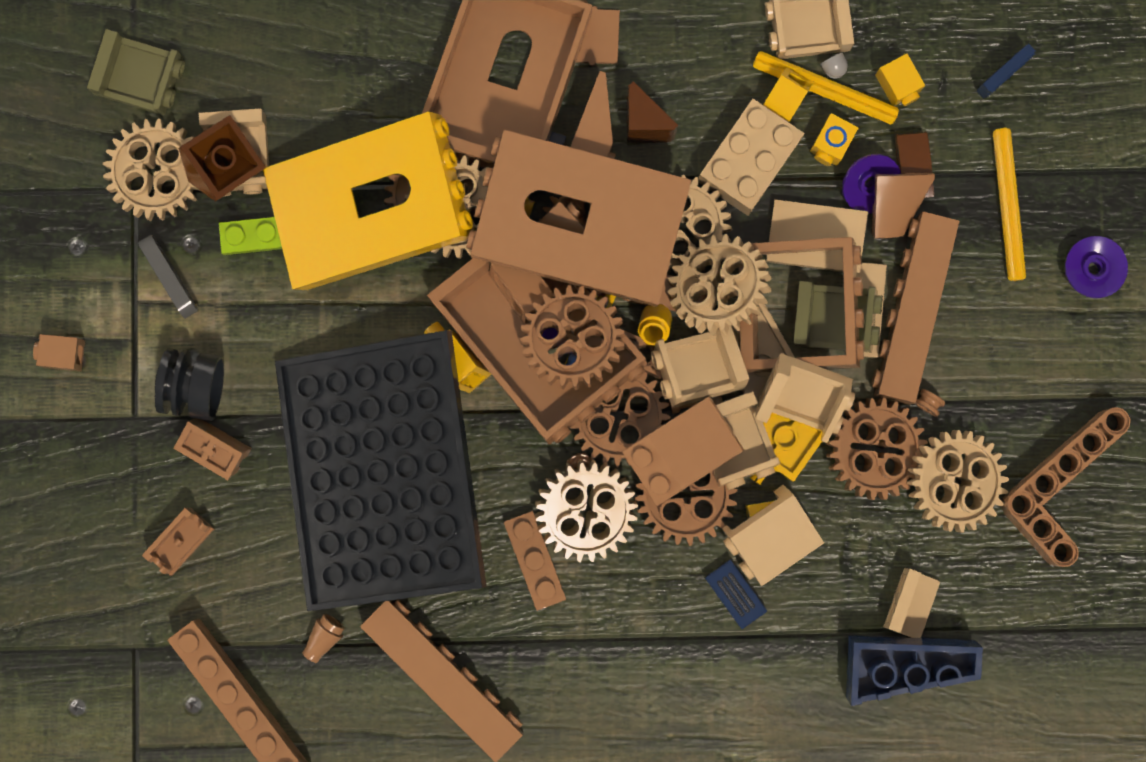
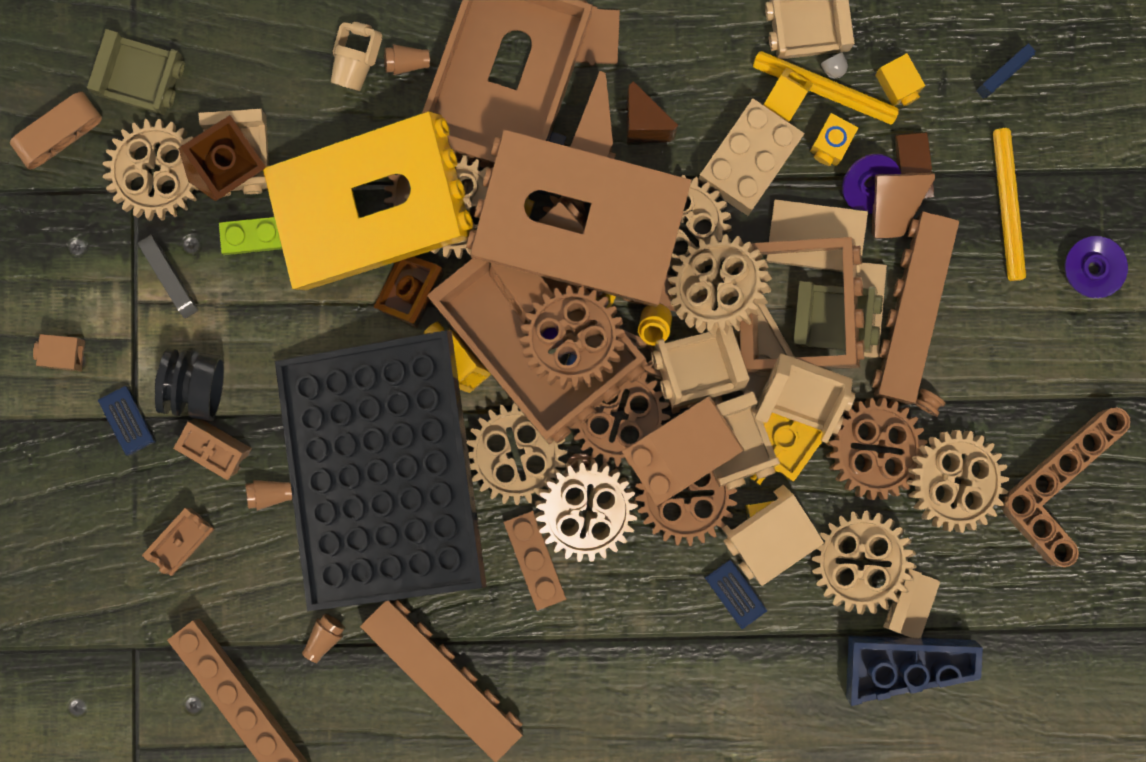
(55, 130): none -> medium nougat beam
(126, 420): none -> dark blue tile
(267, 493): none -> medium nougat cone
(351, 65): none -> tan piece
(405, 59): none -> medium nougat cone
(407, 290): none -> reddish brown slope
(488, 462): none -> tan gear
(866, 534): none -> tan gear

